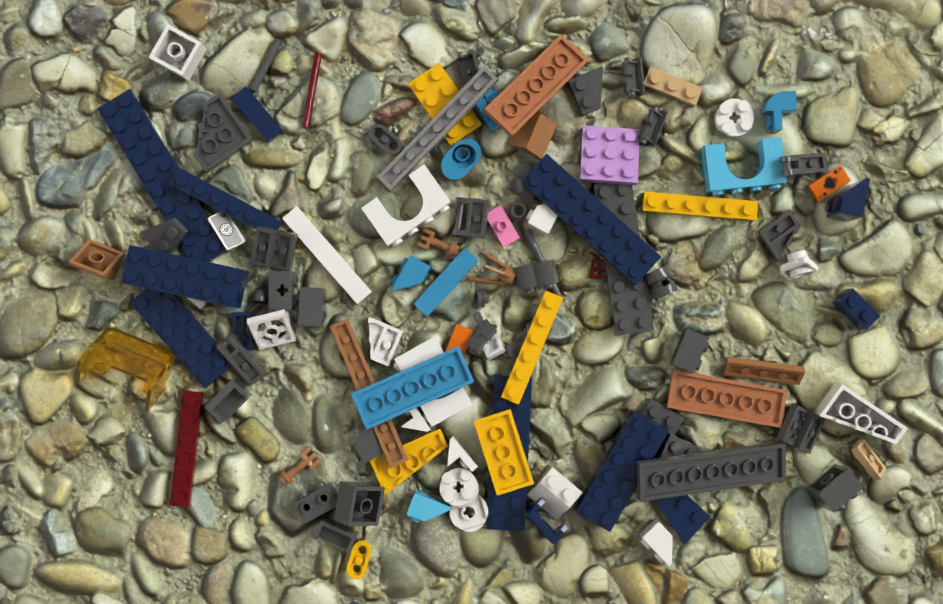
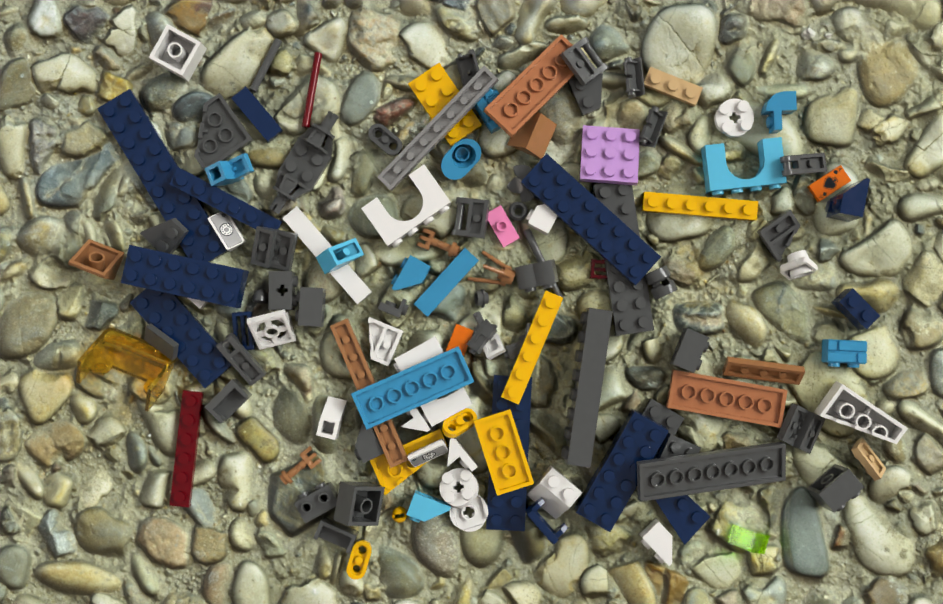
(161, 341): none -> dark grey tile
(229, 171): none -> dark azure brick
(304, 163): none -> dark grey plate
(331, 418): none -> white slope
(339, 255): none -> medium azure slope
(390, 308): none -> dark grey bracket
(399, 510): none -> yellow hinge
(427, 453): none -> slope
(458, 424): none -> yellow plate
(580, 64): none -> dark grey plate
(587, 387): none -> dark grey brick
(748, 539): none -> clear neon green slope
(844, 351): none -> dark azure brick

